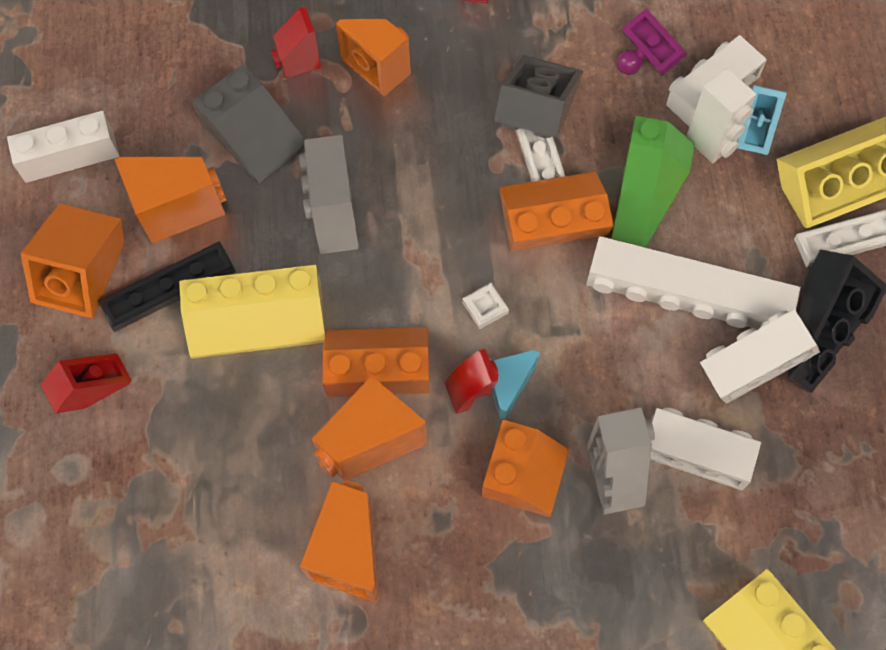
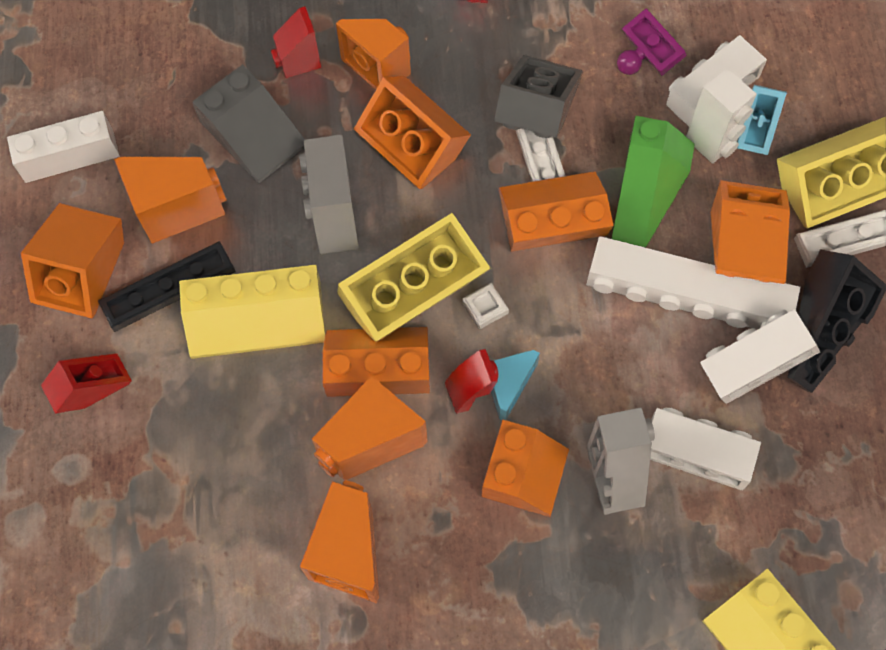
(411, 130): none -> orange slope
(412, 278): none -> light yellow slope
(750, 231): none -> orange slope

